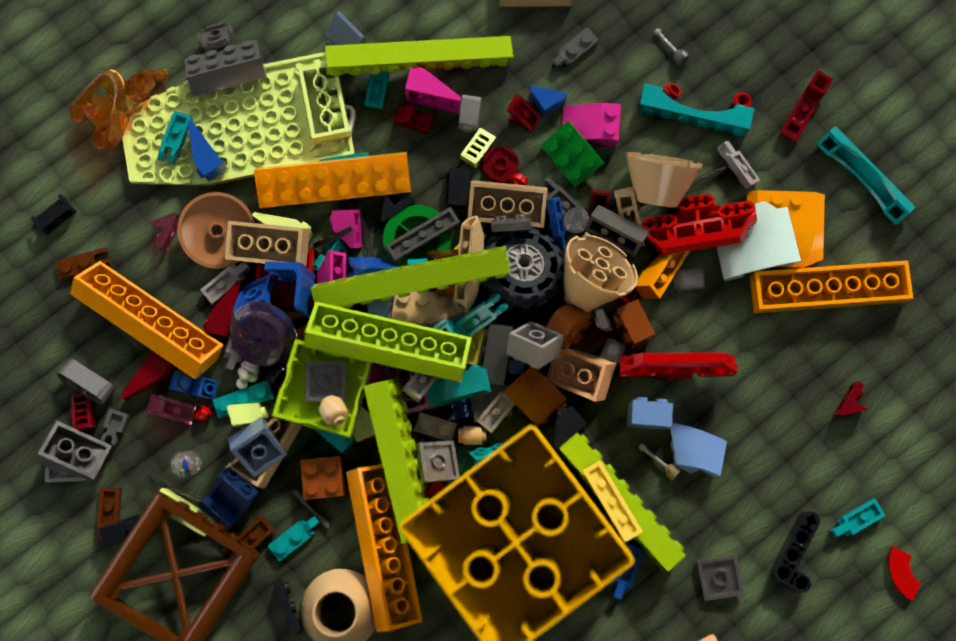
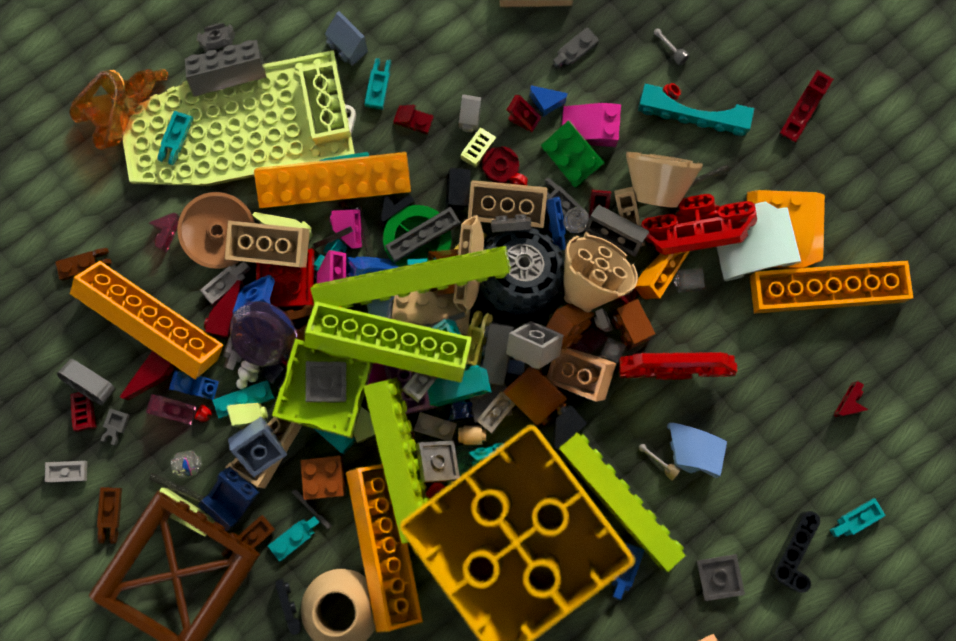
(54, 215): black hinge -> none
(72, 452): dark grey slope -> none
(117, 531): black slope -> none
(205, 158): blue slope -> none
(304, 280): blue piece -> none
(333, 410): tan head -> none
(425, 54): lime brick -> none
(427, 90): dark pink slope -> none
(480, 316): teal hinge -> none
(612, 501): light yellow plate -> none
(650, 414): medium blue brick -> none
(738, 165): light grey hinge -> none
(744, 97): red plate -> none
(890, 199): teal arch -> none
(901, 574): red tile -> none

